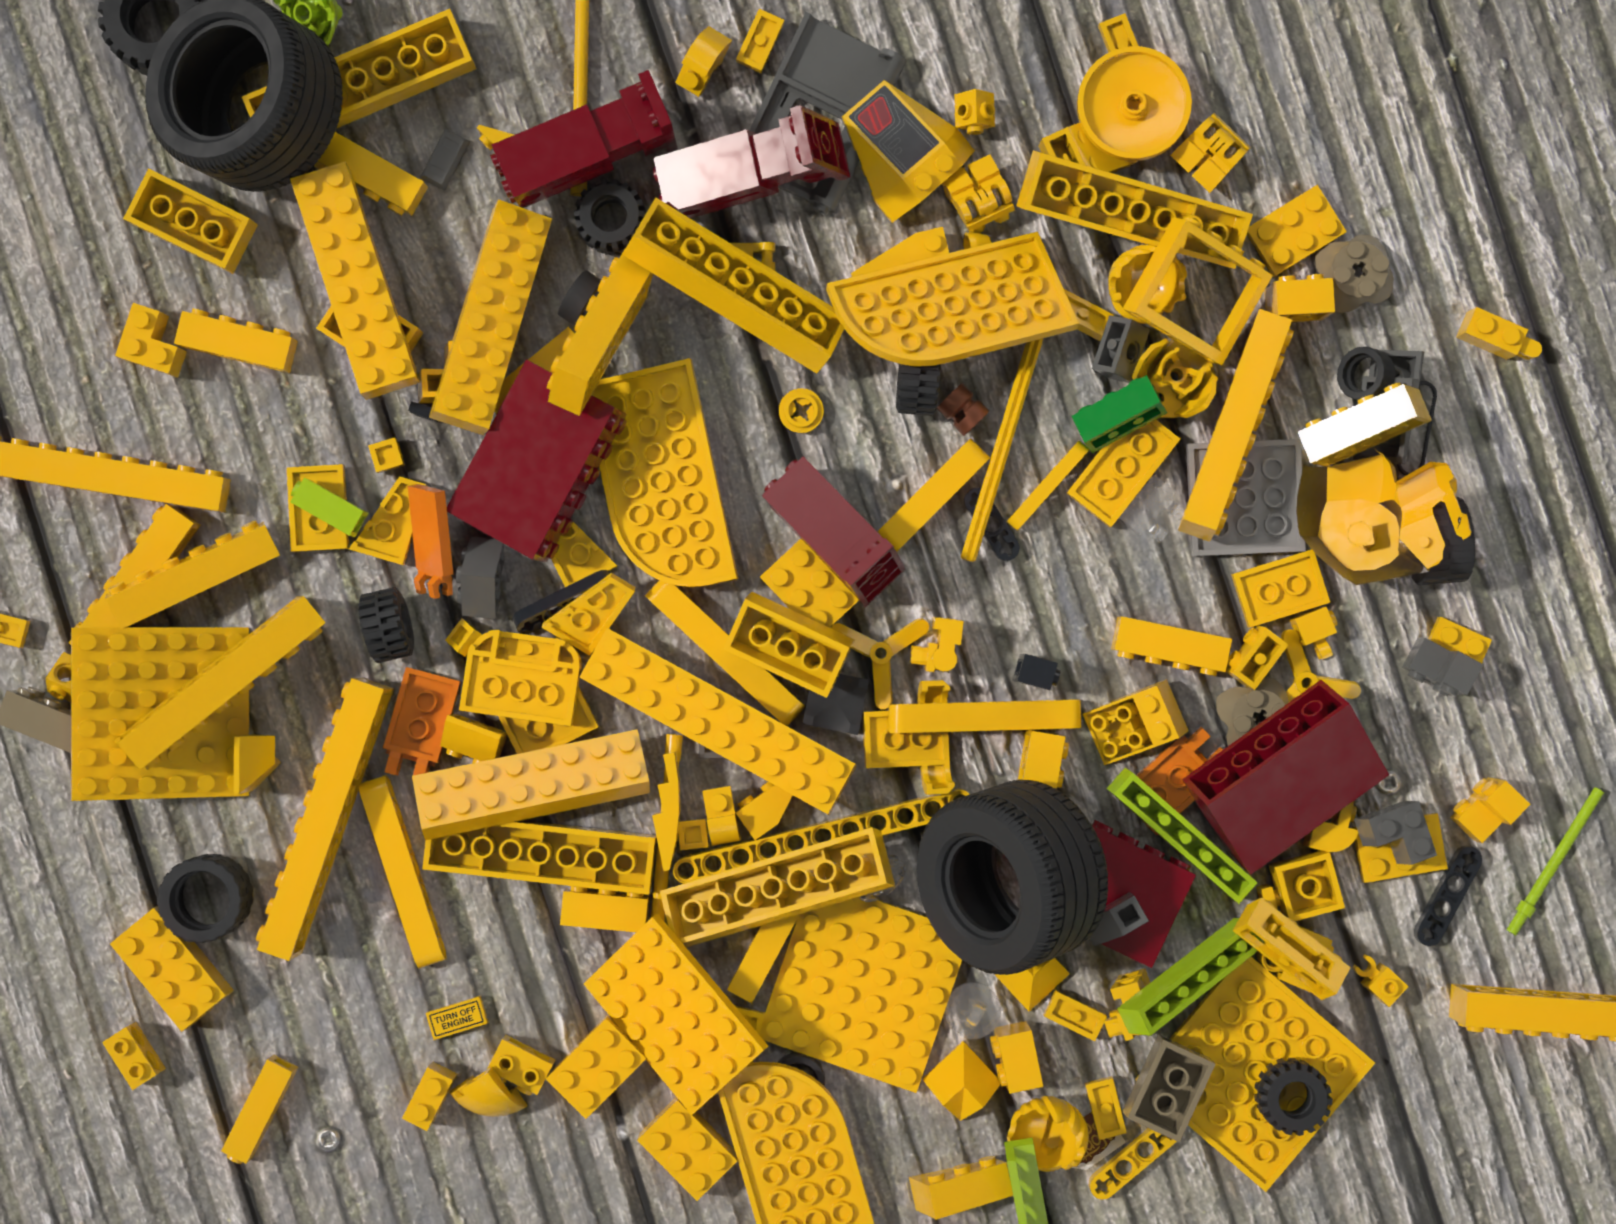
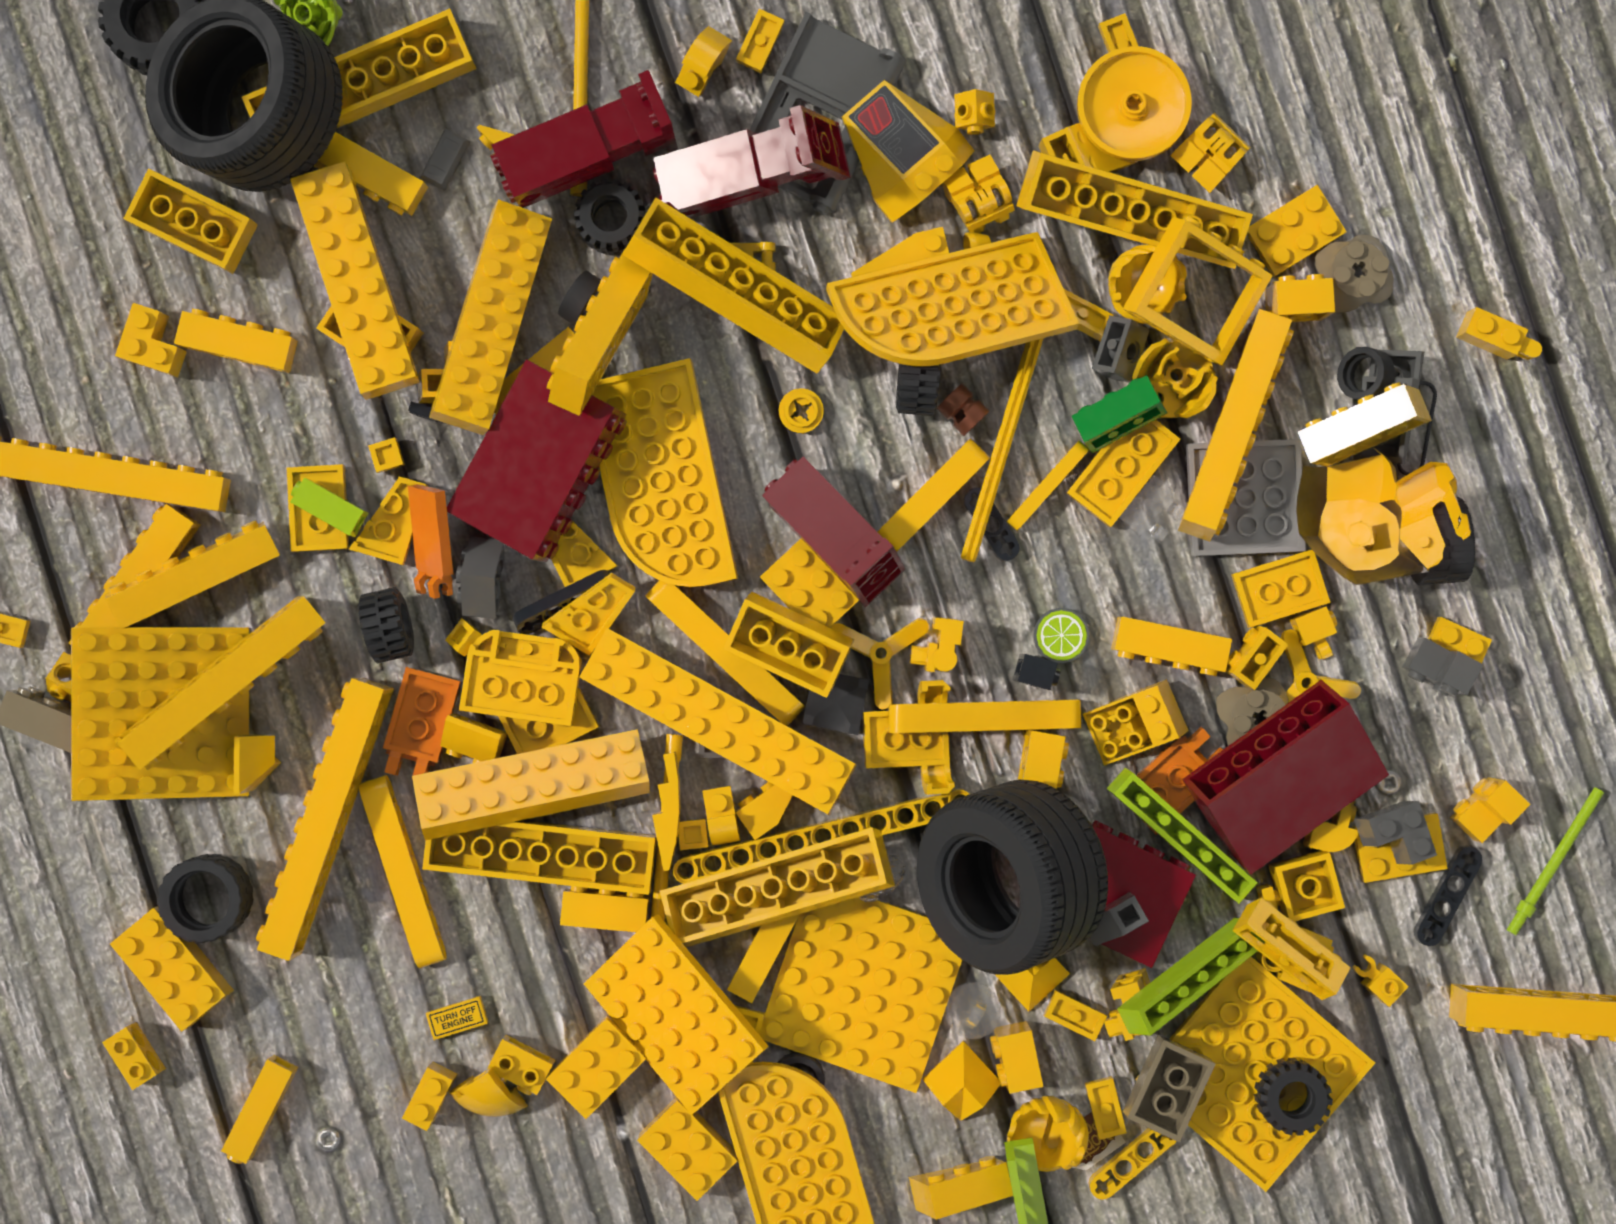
(1061, 635): none -> lime tile

